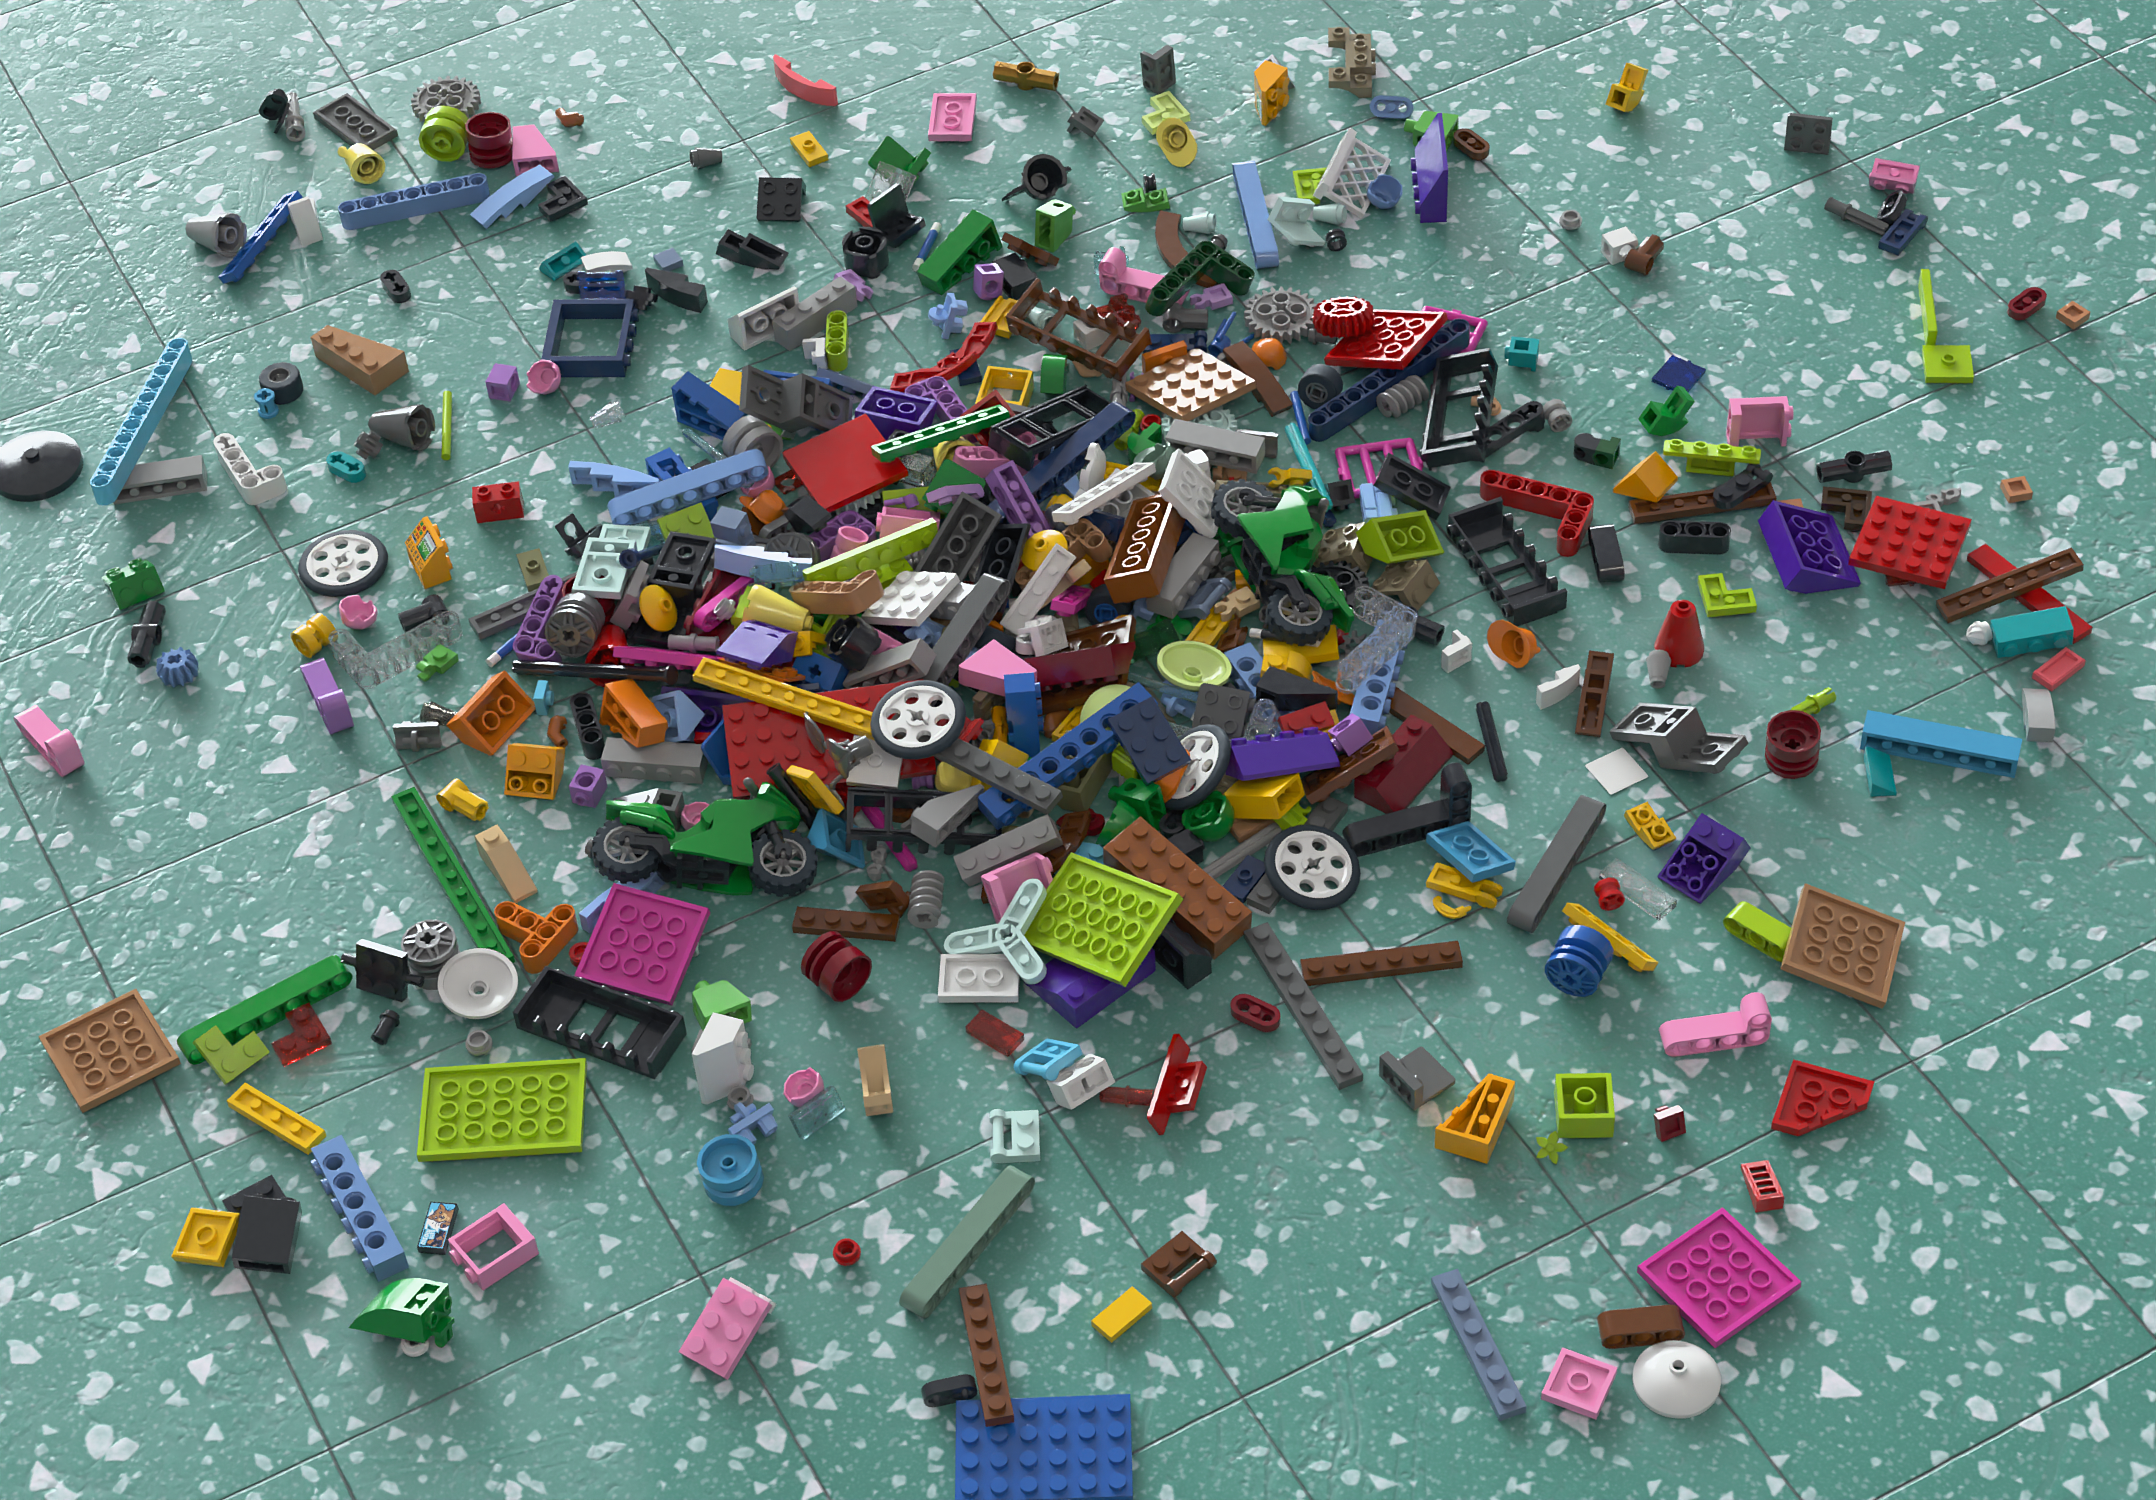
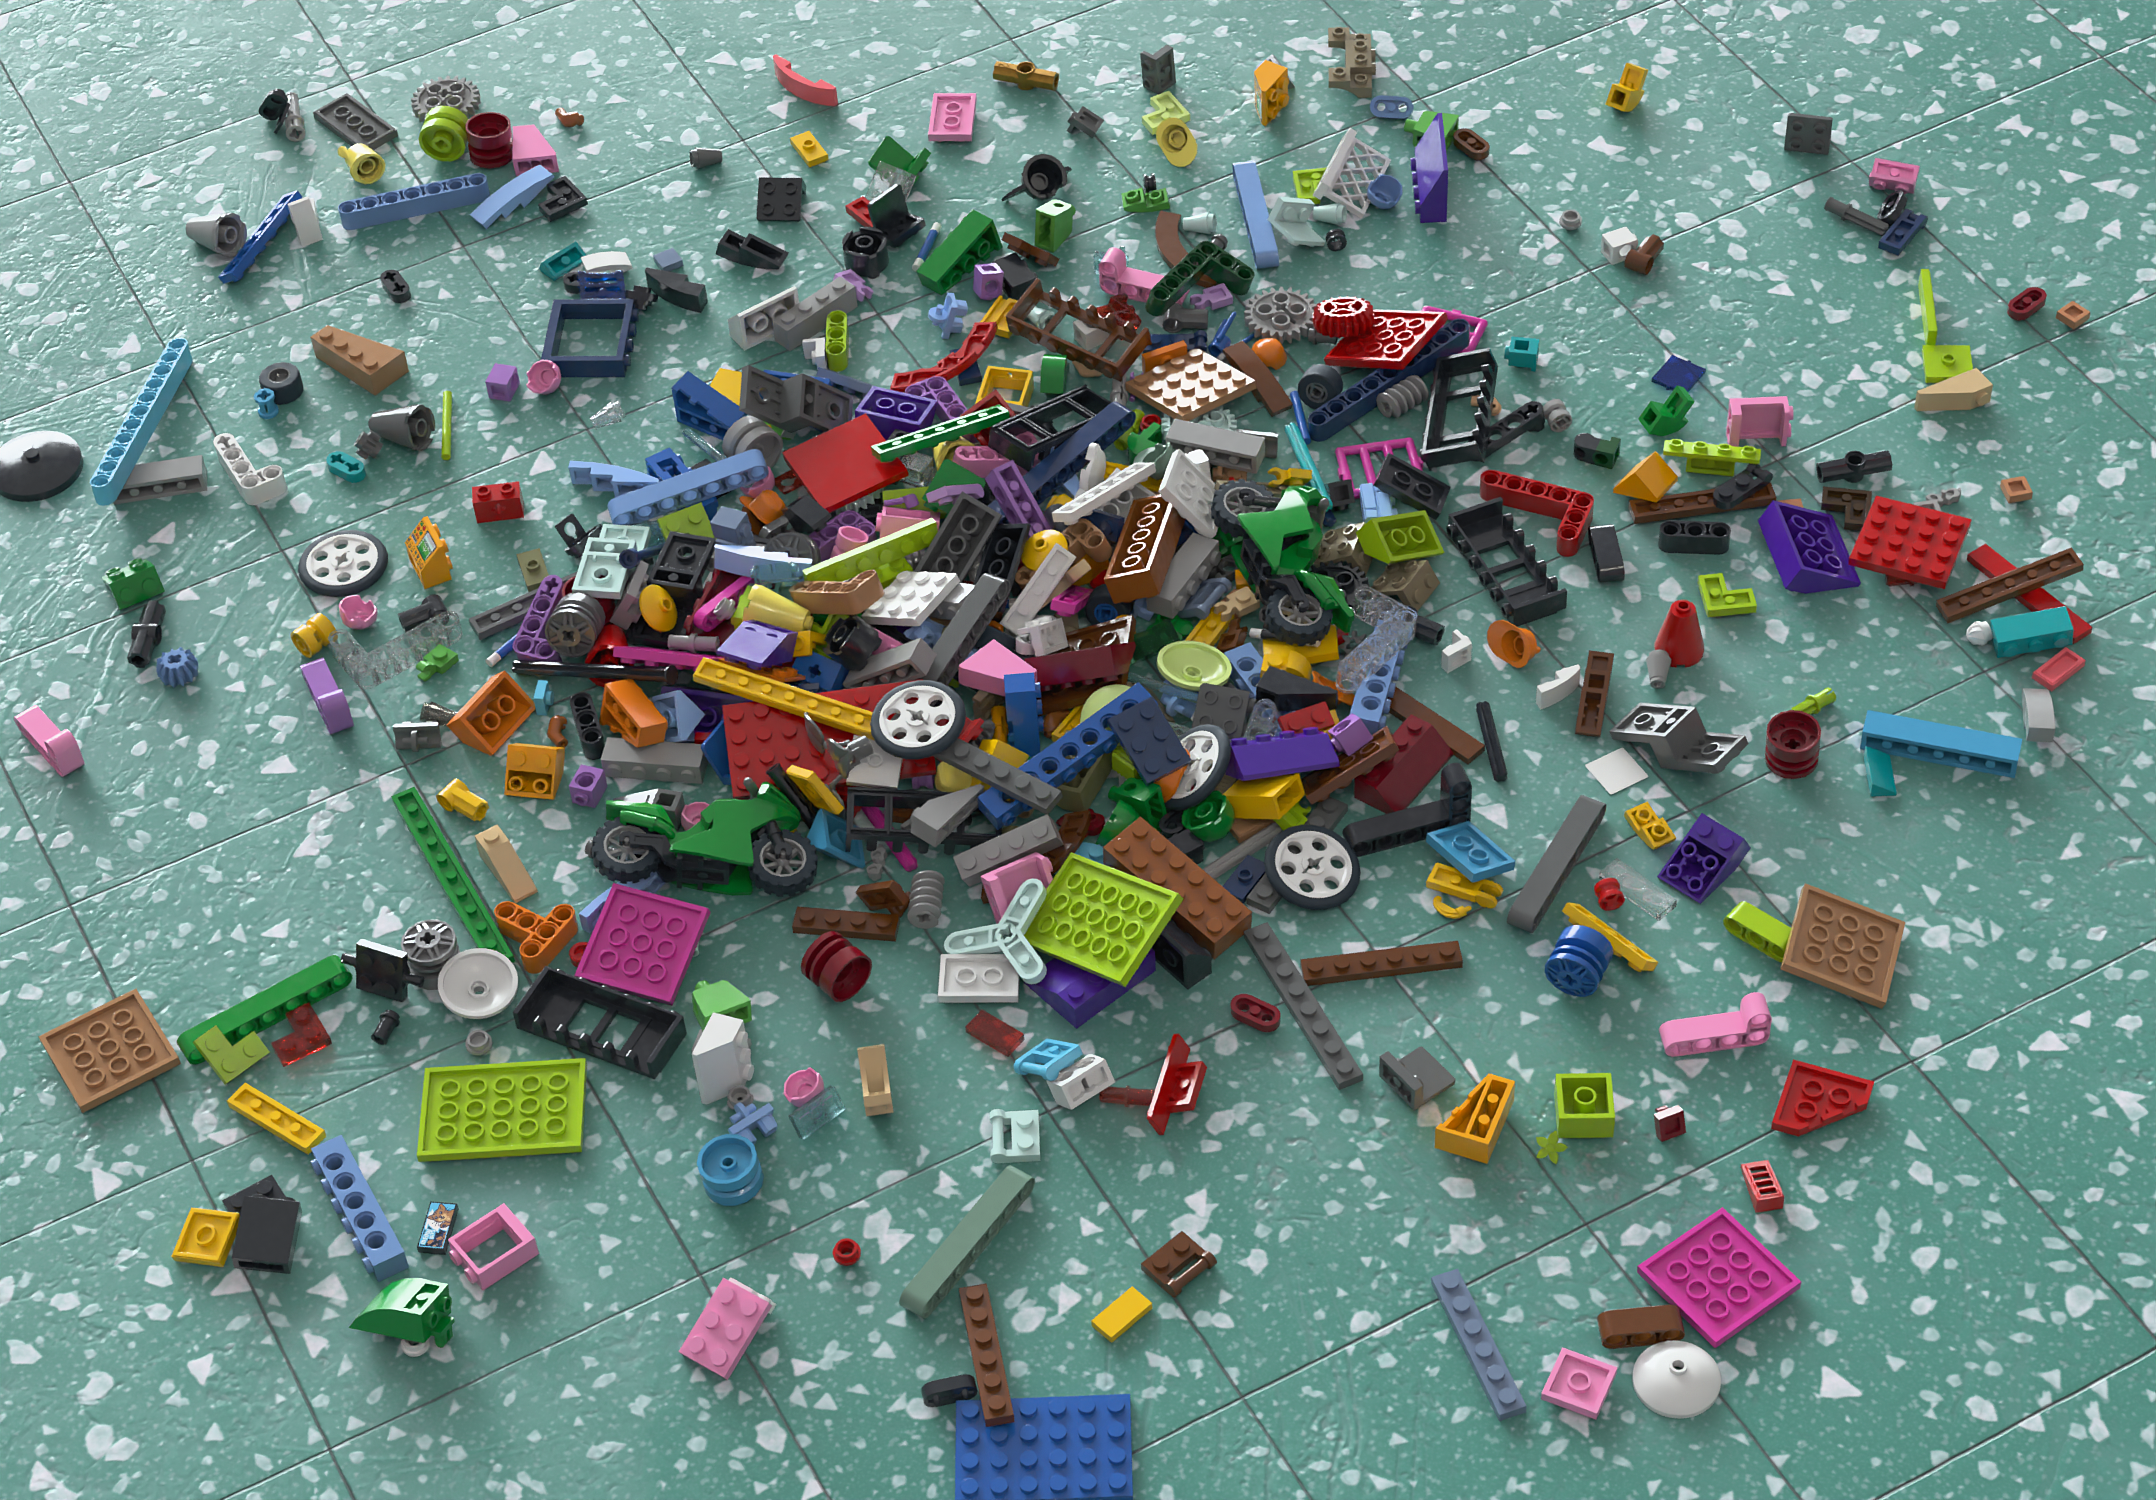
(1956, 393): none -> tan slope

